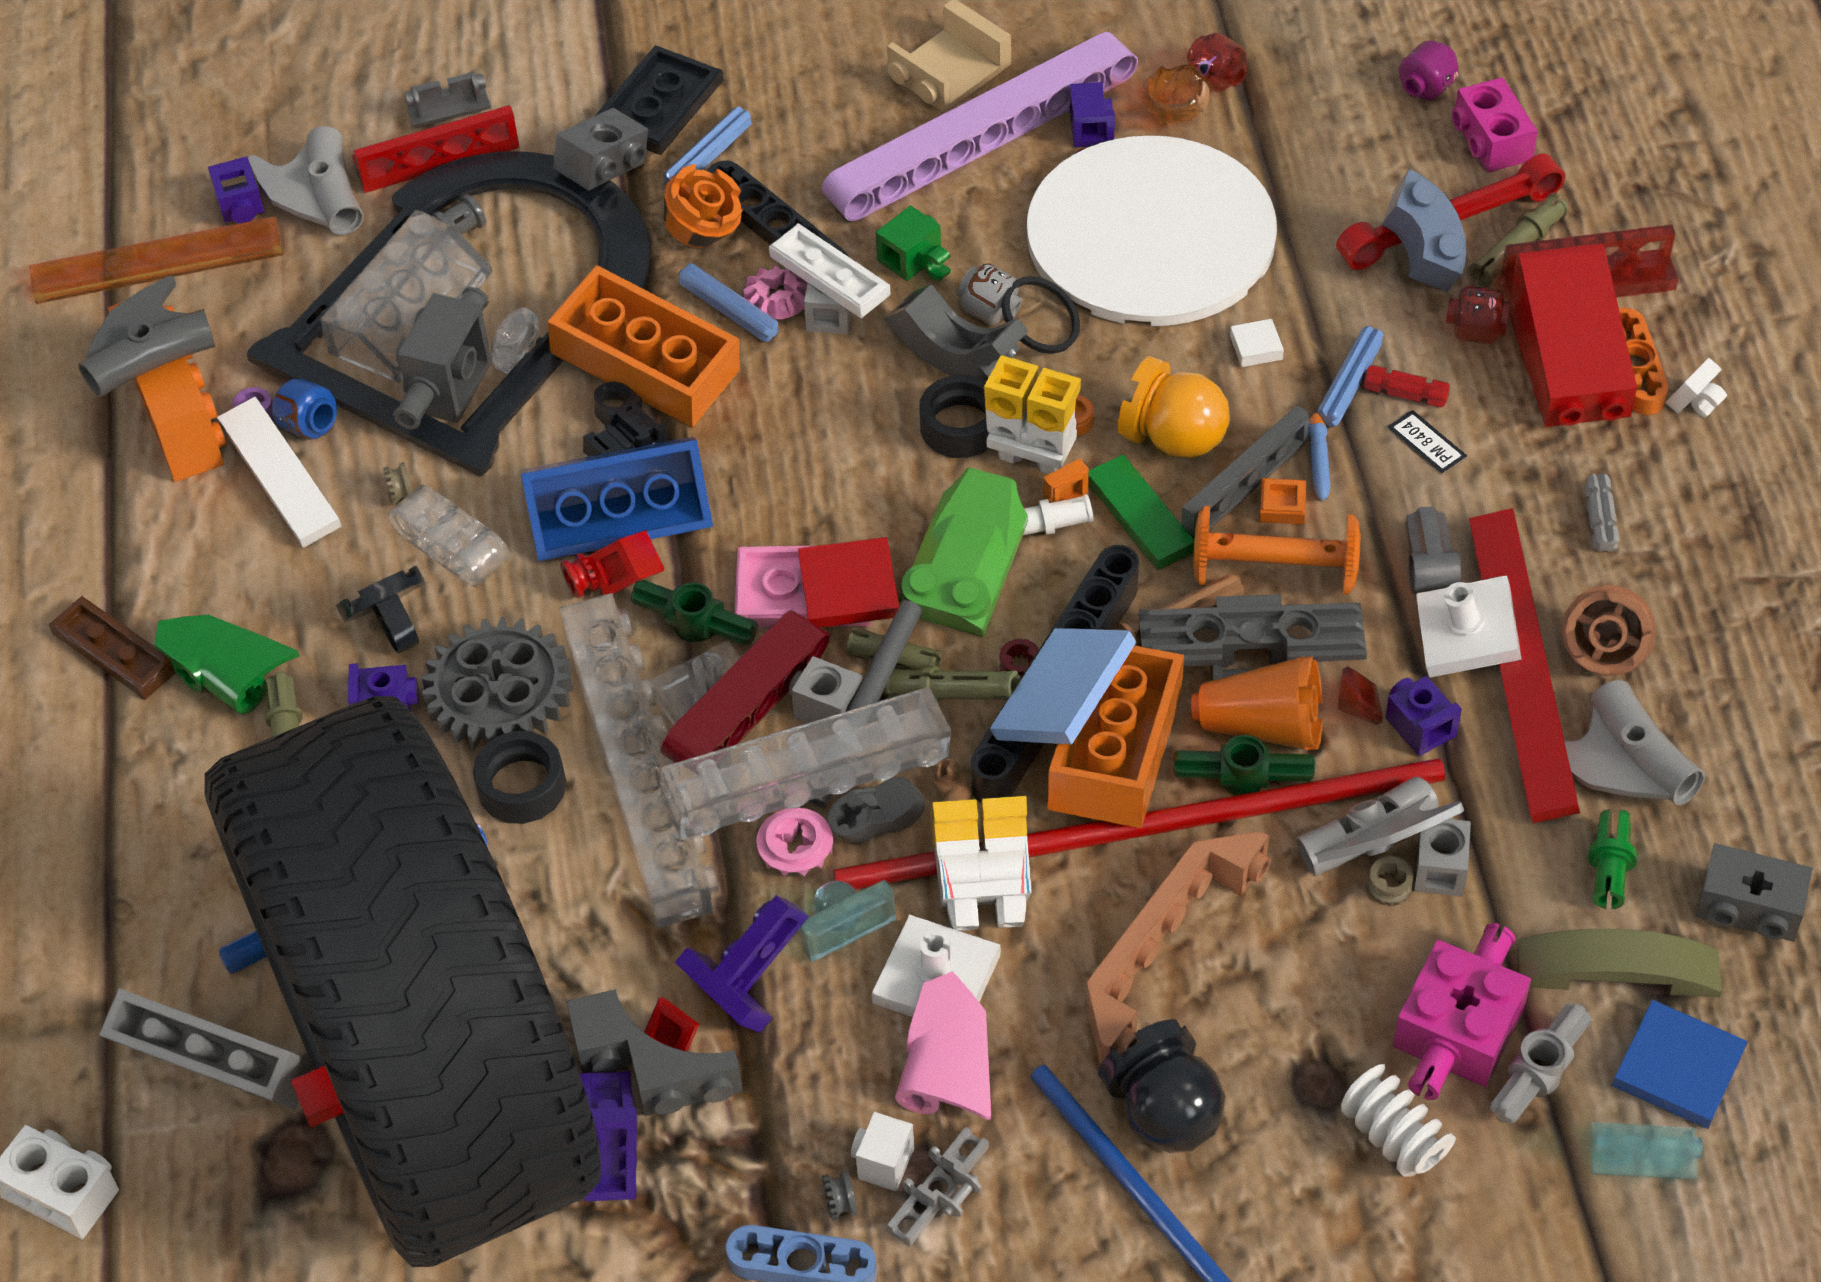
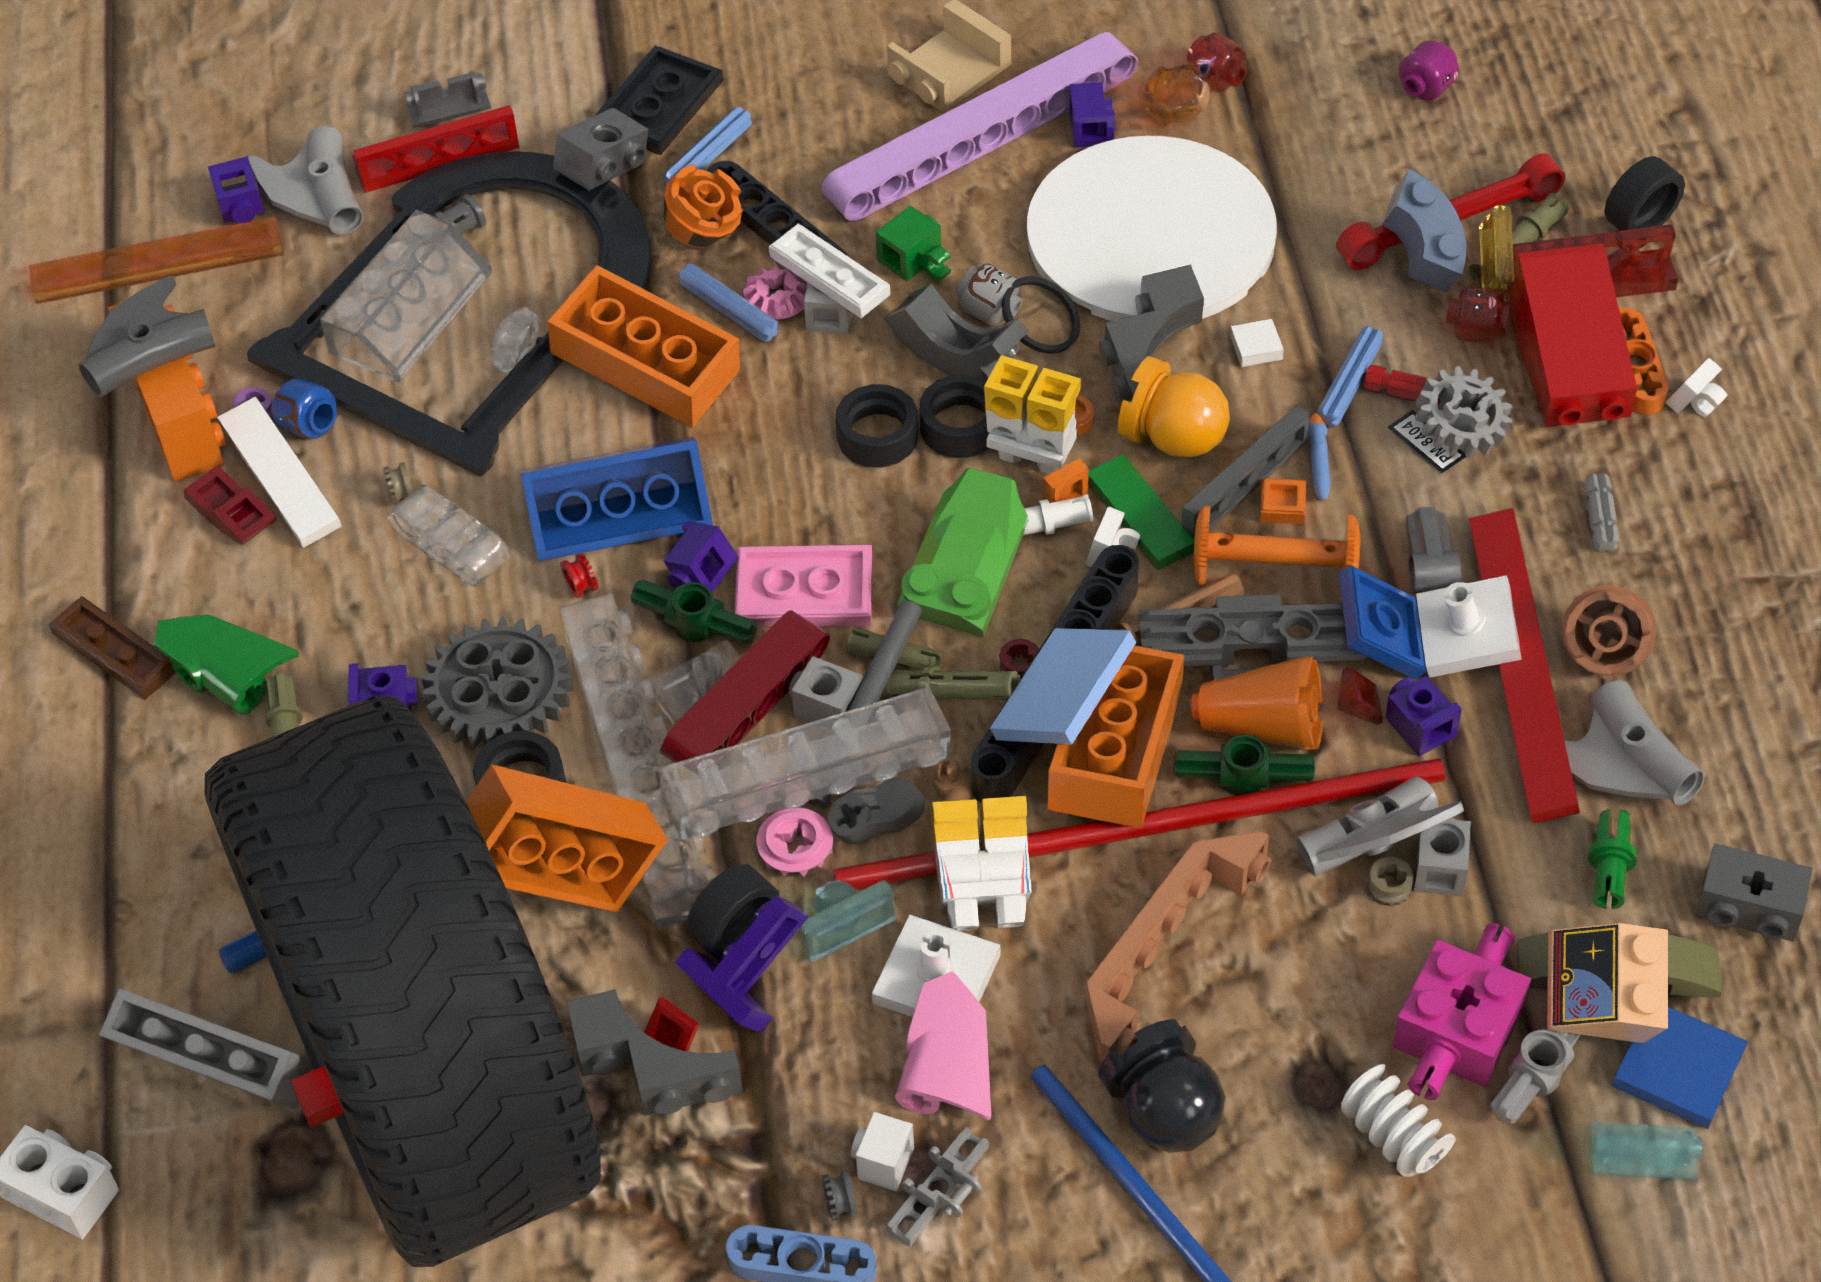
(228, 507): none -> dark red slope
(385, 601): black tile -> none
(443, 358): dark grey brick -> none
(564, 837): none -> orange brick
(616, 1129): dark purple bracket -> none
(623, 424): black piece -> none
(625, 562): red panel -> none
(700, 556): none -> dark purple brick
(728, 907): none -> black tyre
(848, 582): red tile -> none
(877, 450): none -> black tyre
(1111, 534): none -> white tile
(1164, 307): none -> dark grey arch
(1382, 622): none -> blue tile
(1463, 412): none -> light grey gear
(1494, 124): dark pink brick -> none
(1497, 249): none -> clear yellow tile
(1608, 981): none -> slope
(1645, 195): none -> black tyre

